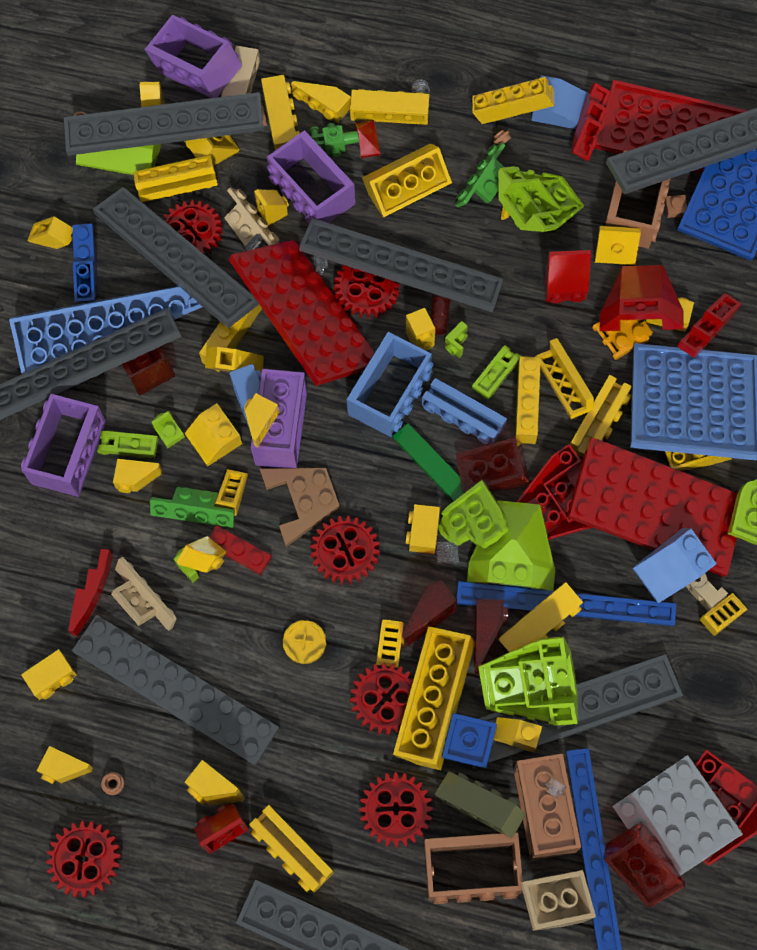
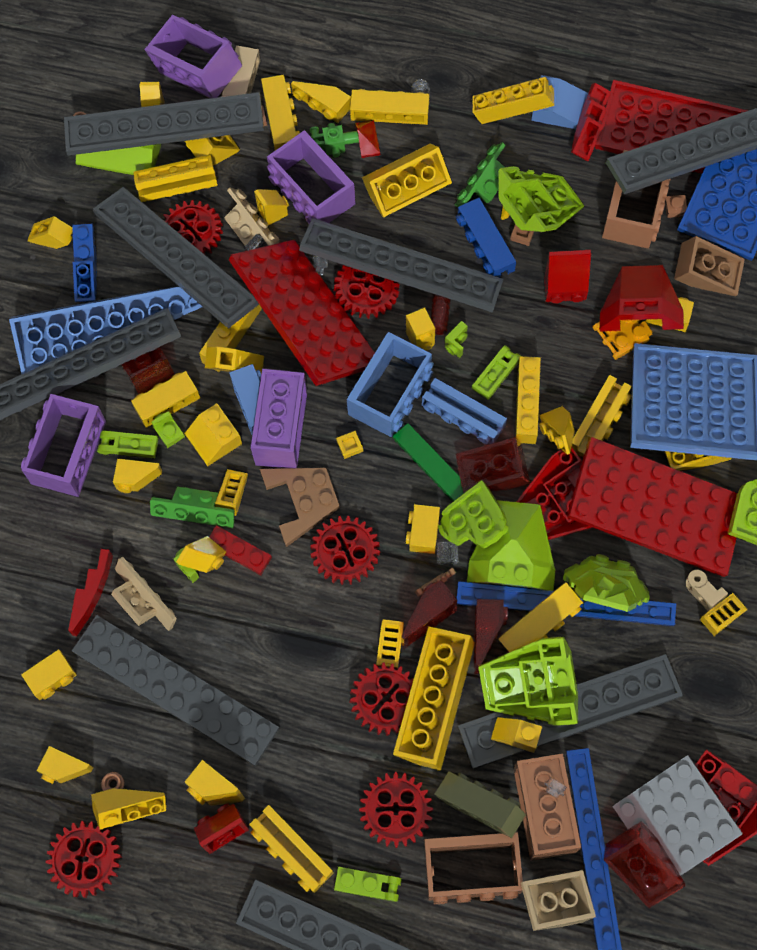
(125, 805): none -> yellow slope
(165, 397): none -> yellow brick
(260, 417): yellow slope -> none
(304, 642): yellow tile -> none
(349, 444): none -> yellow plate
(366, 884): none -> lime plate
(443, 577): none -> medium nougat piece
(469, 741): blue plate -> none
(485, 238): none -> blue brick
(502, 137): nougat plate -> none
(521, 236): none -> nougat plate
(558, 427): none -> yellow slope
(570, 375): yellow fence -> none
(607, 583): none -> lime wedge
(617, 245): yellow plate -> none
(674, 564): medium blue slope -> none
(709, 267): none -> medium nougat slope
(709, 325): red slope -> none

